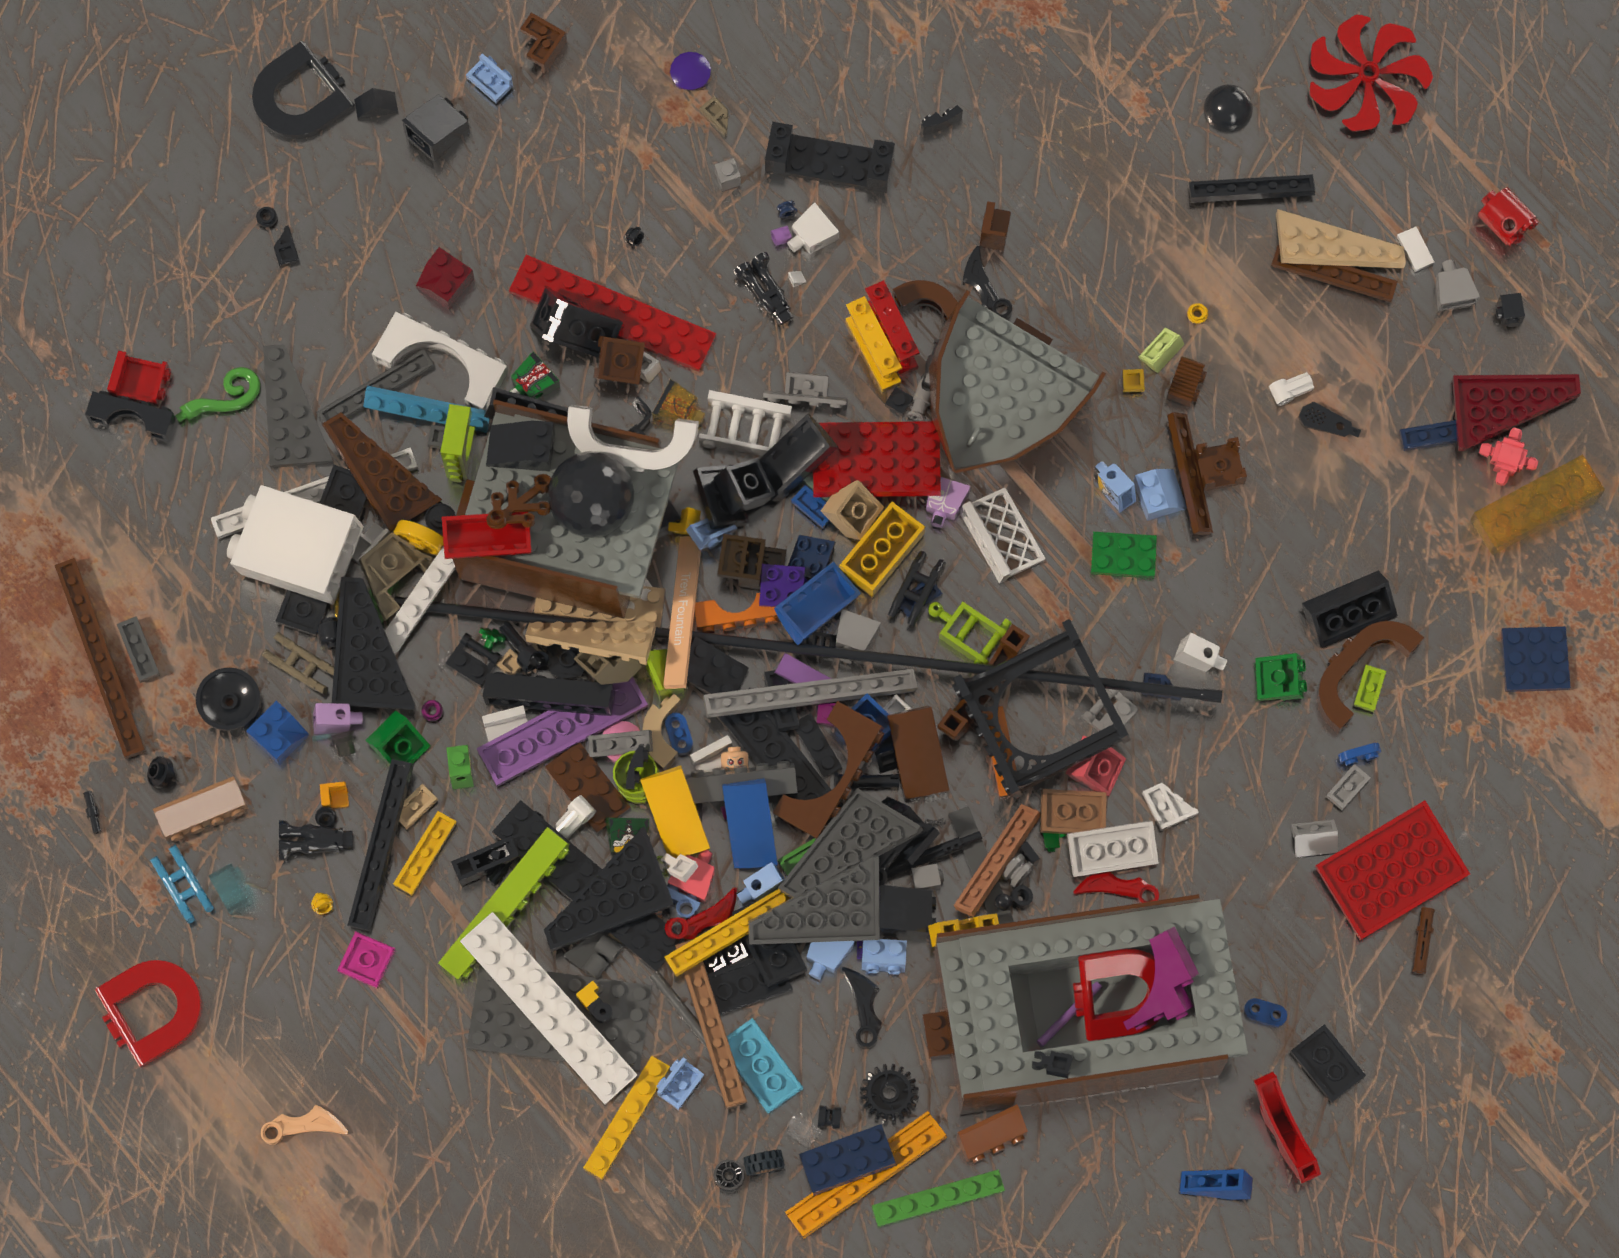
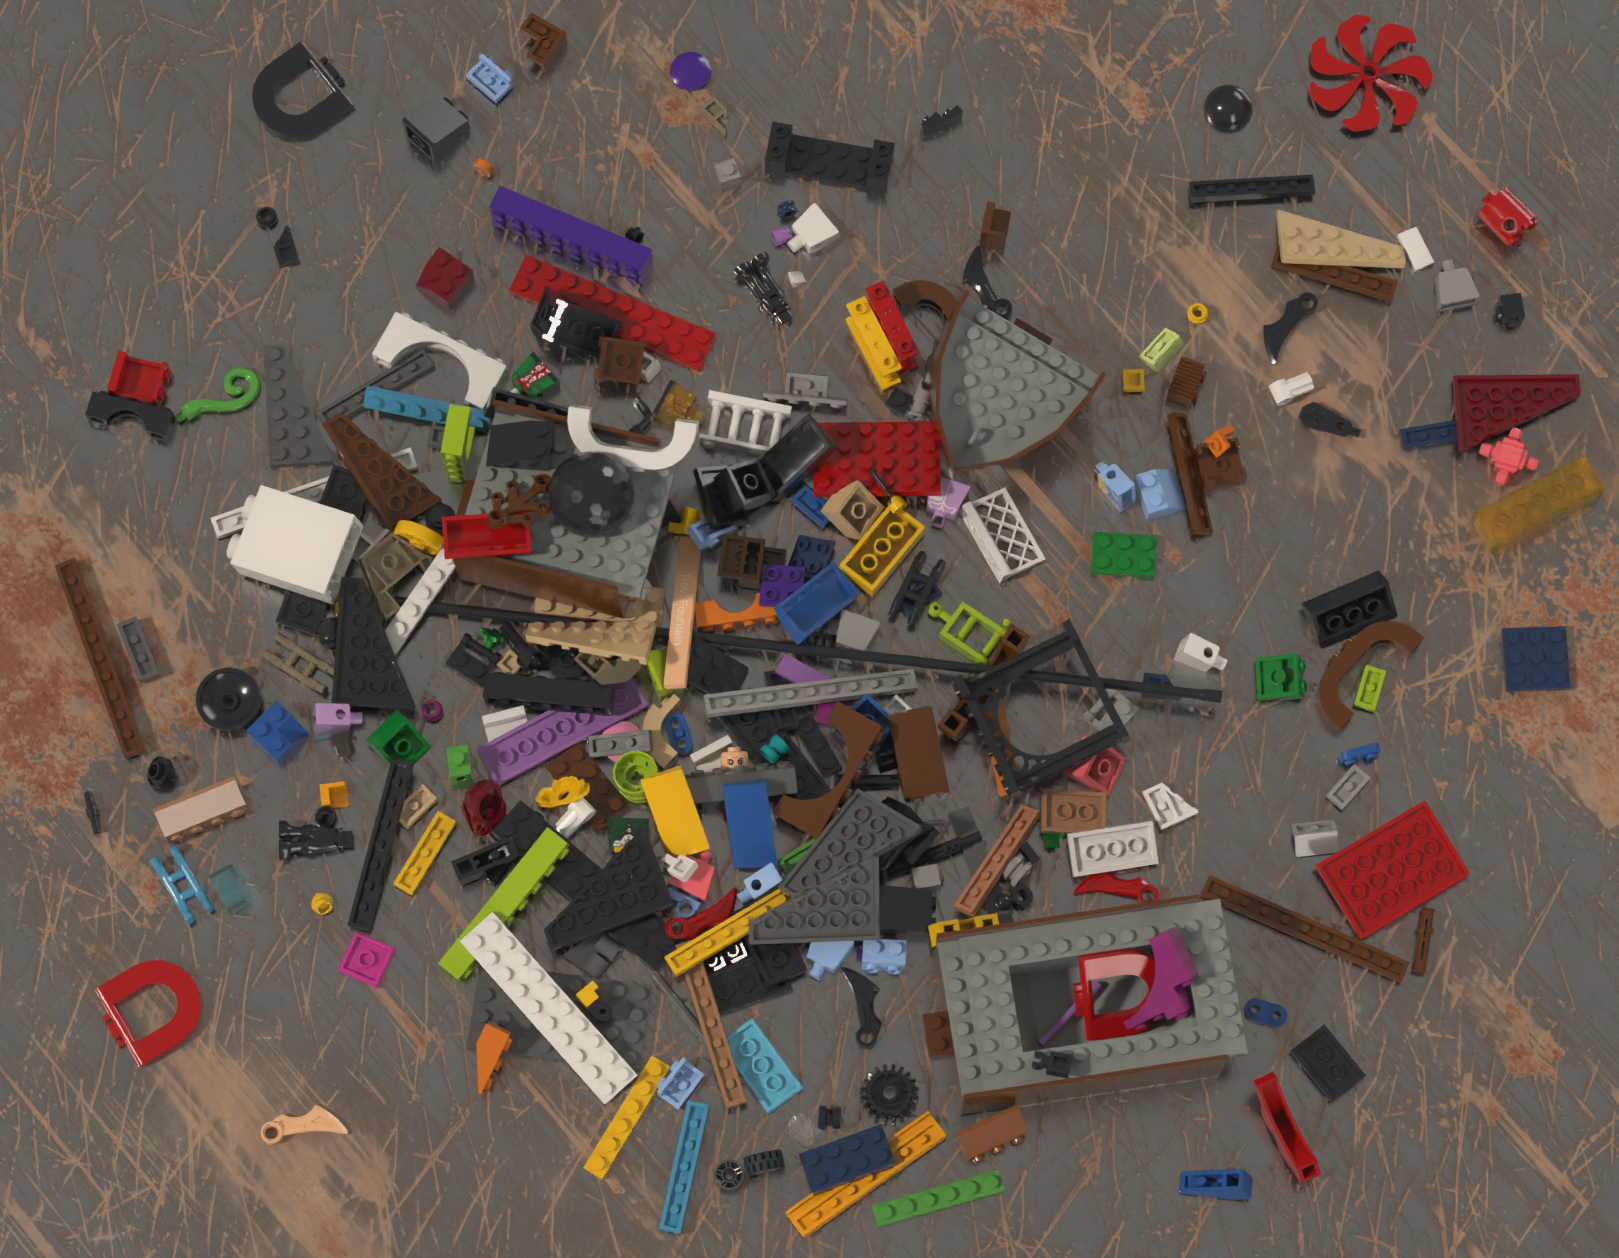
(375, 103): black slope -> none
(483, 167): none -> orange tile
(483, 806): none -> dark red helmet
(489, 1049): none -> orange slope
(551, 796): none -> yellow piece
(571, 235): none -> dark purple brick
(638, 759): black slope -> none
(684, 1167): none -> dark azure plate
(774, 749): none -> teal wheel
(895, 503): none -> hinge
(1218, 440): none -> orange bracket
(1276, 333): none -> black piece
(1305, 929): none -> reddish brown plate

